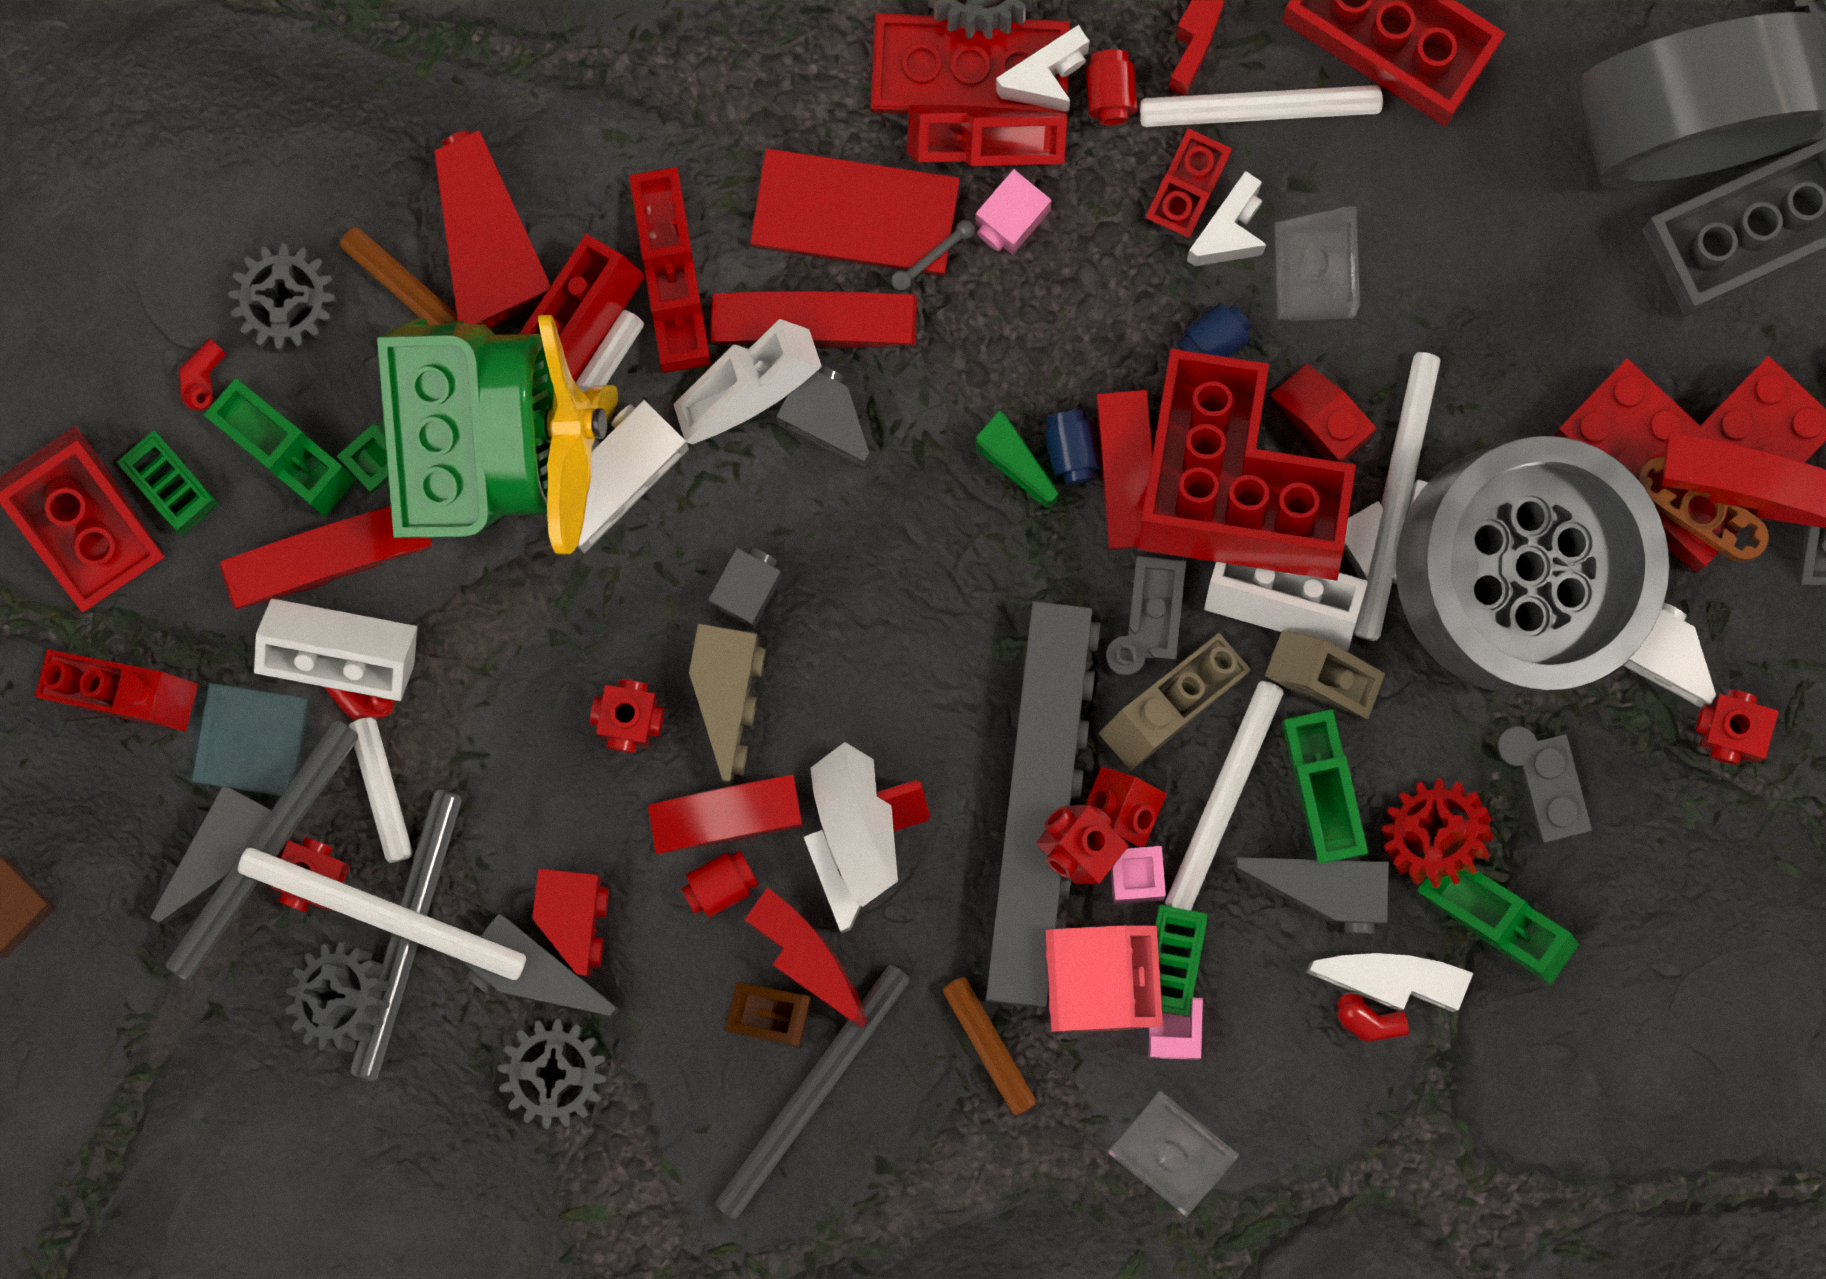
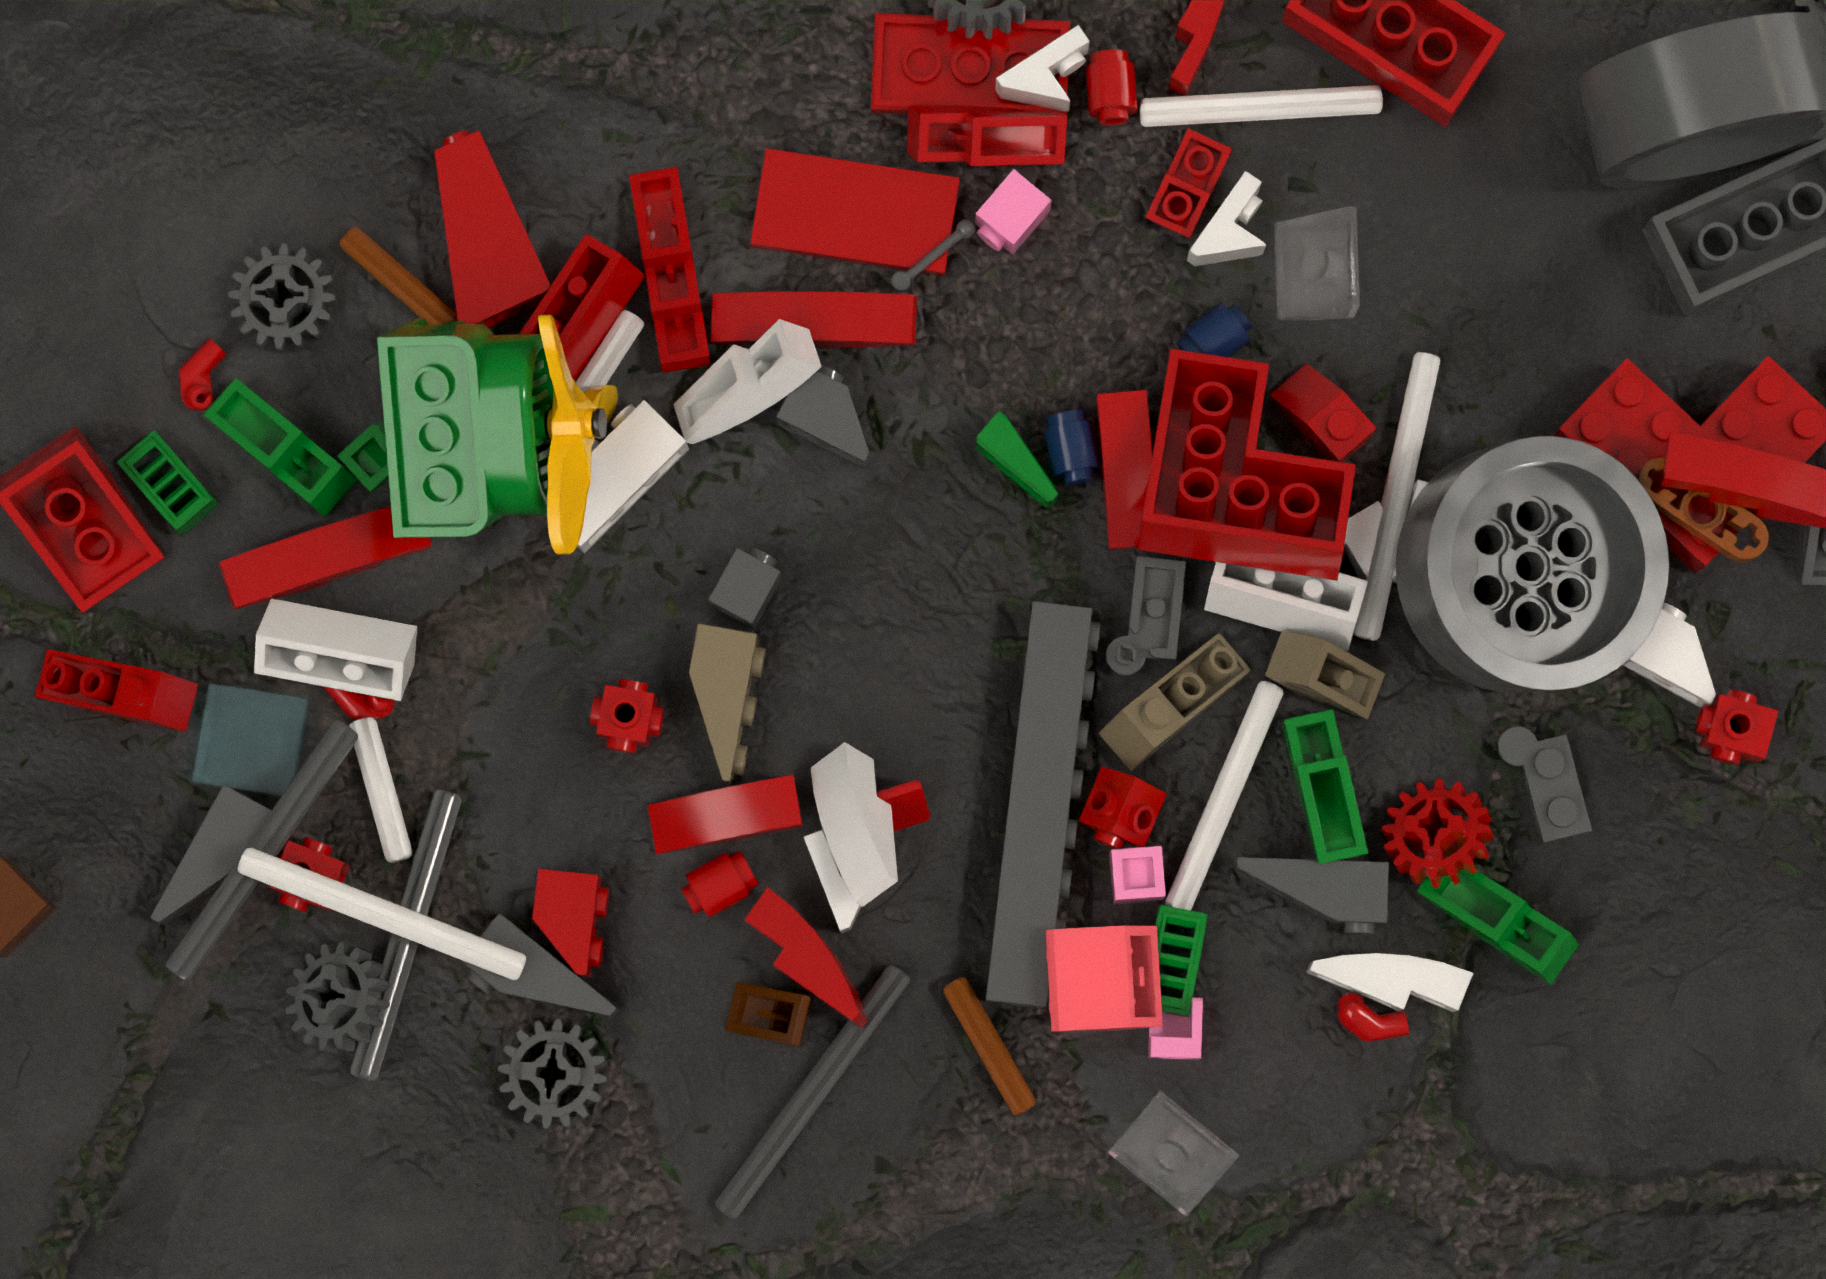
(1081, 843): red brick -> none

